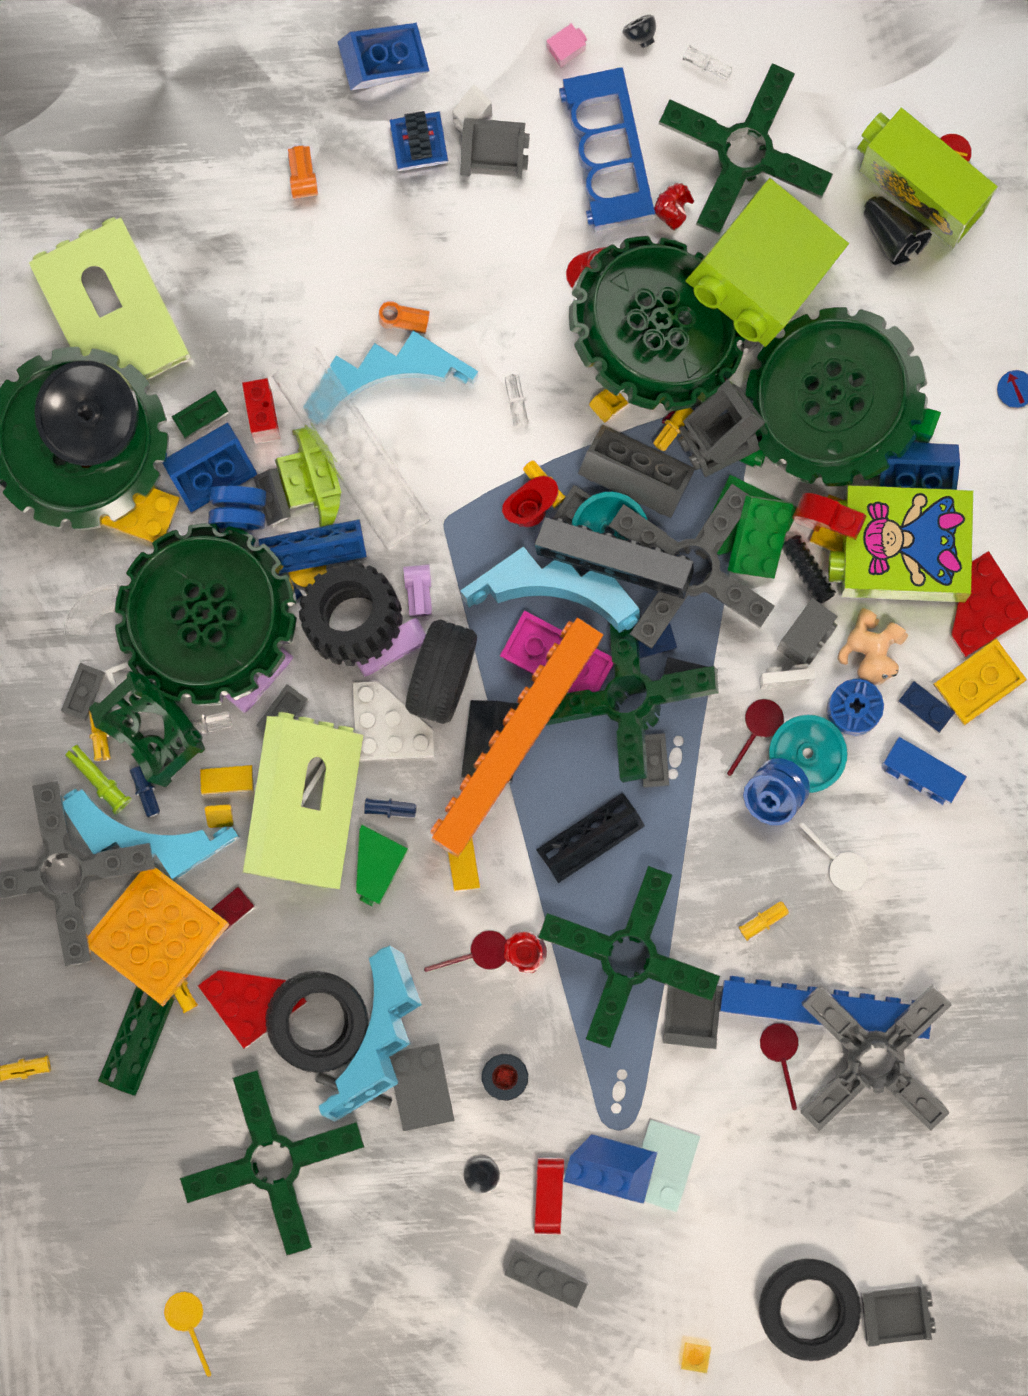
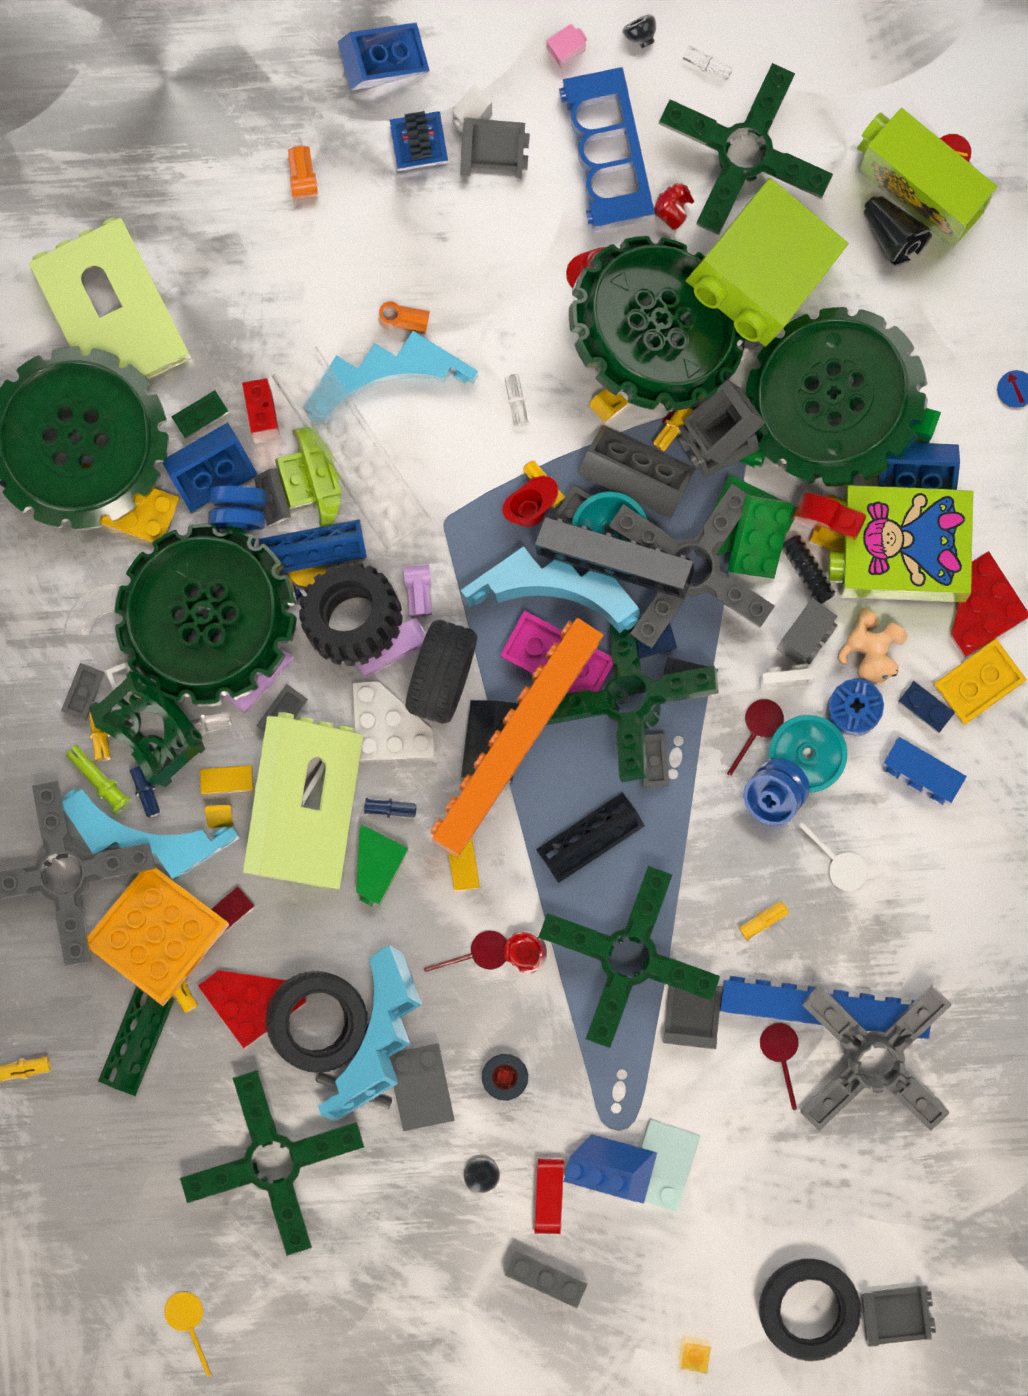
(86, 412): black dish -> none

